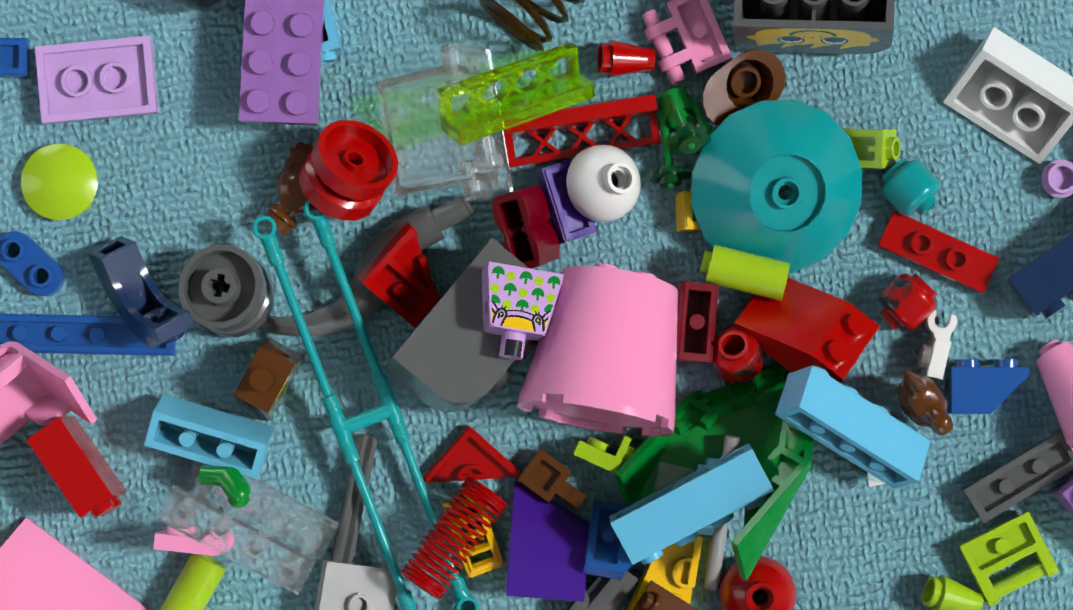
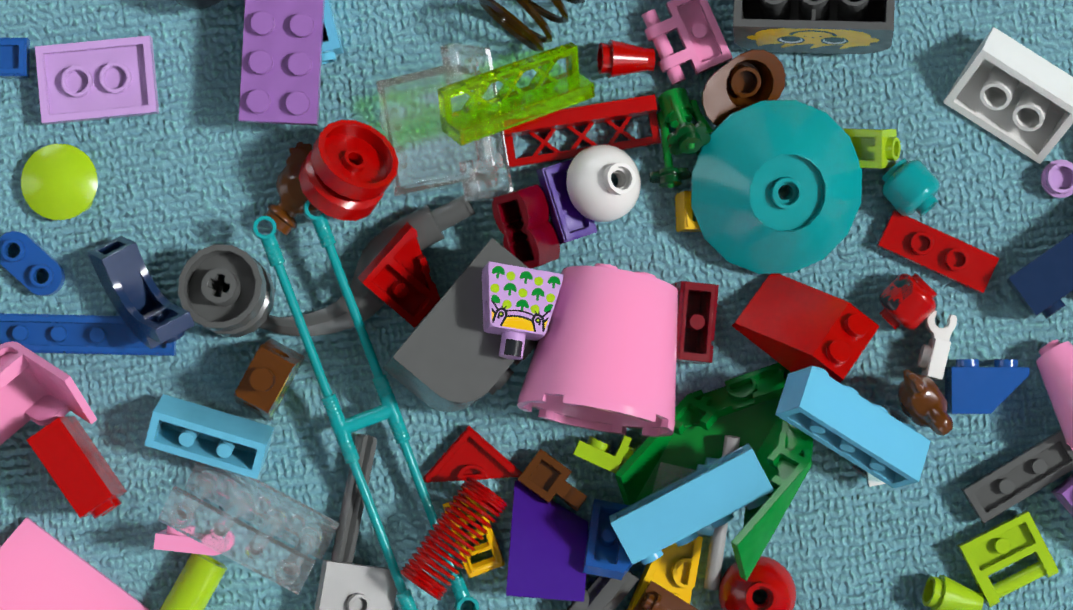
(231, 482): green arm -> none
(737, 356): red head -> none
(745, 272): lime brick -> none

